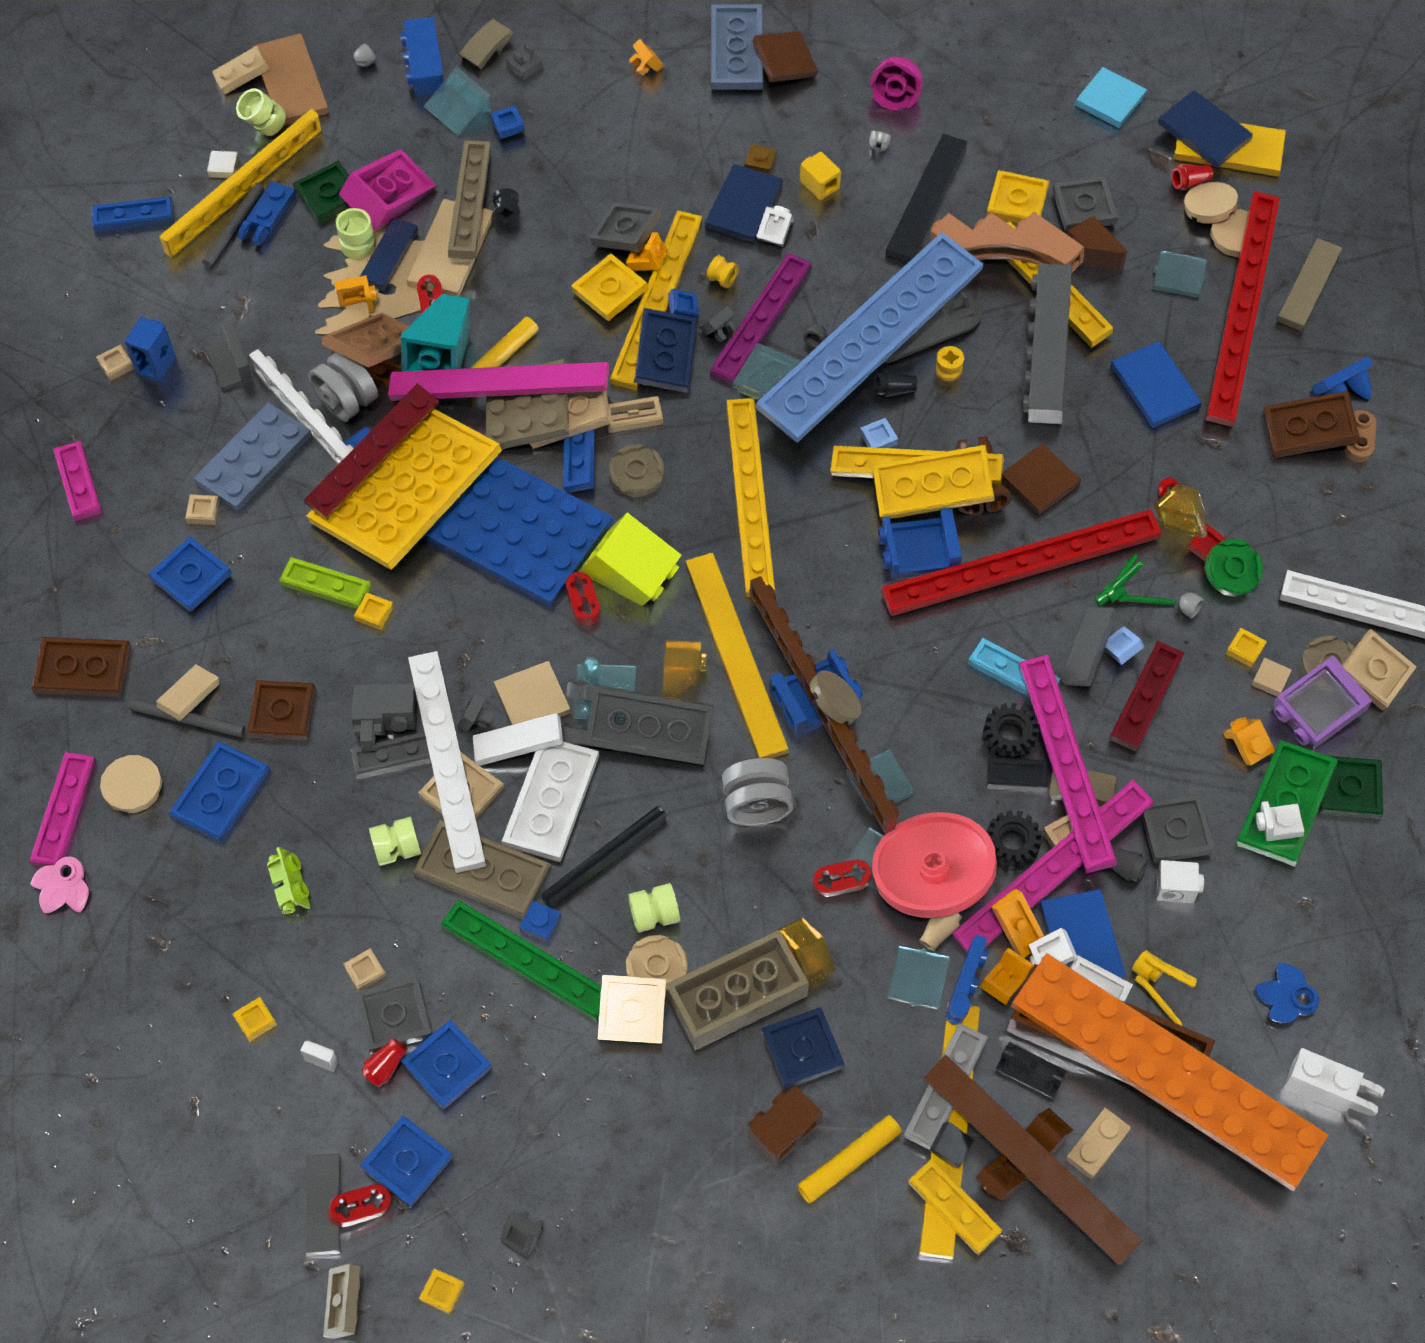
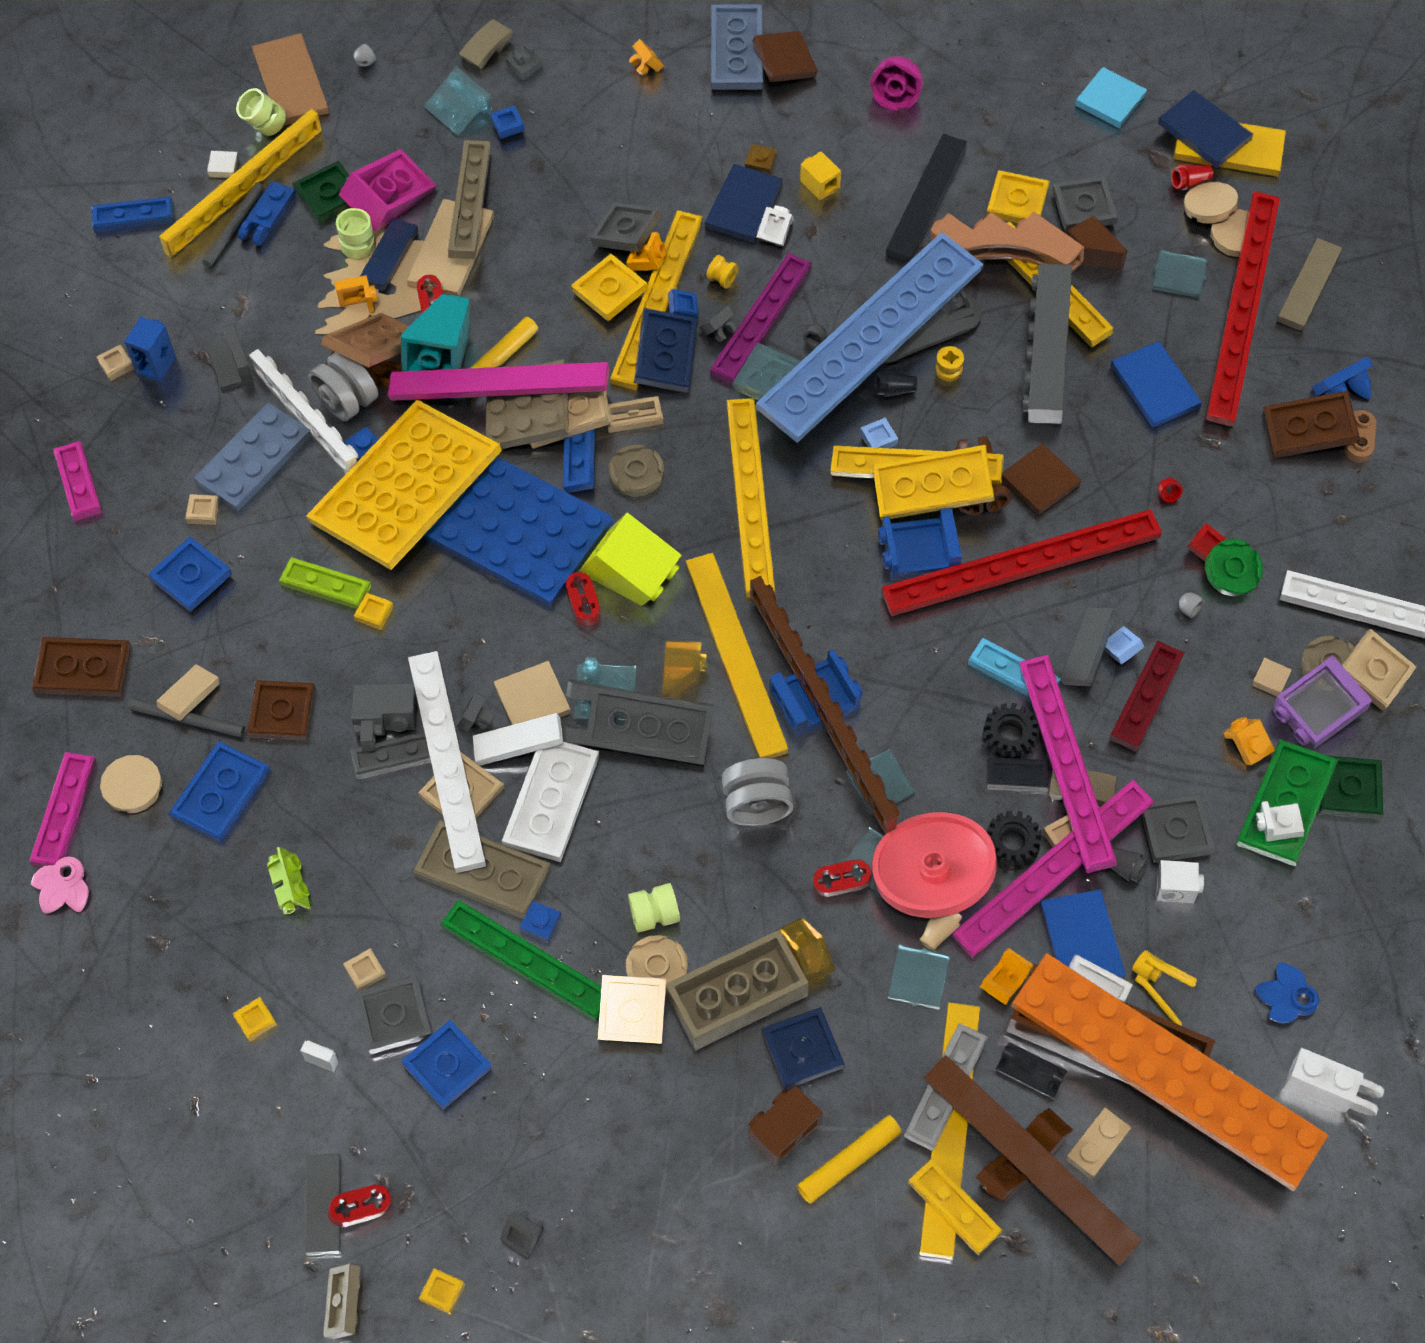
(240, 70): tan plate -> none
(371, 452): dark red plate -> none
(383, 1063): red cone -> none
(394, 841): yellowish green wheel -> none
(406, 1161): blue plate -> none
(422, 55): blue brick -> none
(506, 205): black wheel -> none
(604, 857): black axle -> none
(835, 697): dark tan tile -> none
(880, 139): light grey hinge -> none
(951, 1144): black tile -> none
(966, 982): blue hinge -> none
(1017, 922): light orange plate -> none
(1055, 944): white bracket -> none
(1116, 590): green plant -> none
(1182, 511): clear yellow slope -> none
(1246, 647): yellow tile -> none

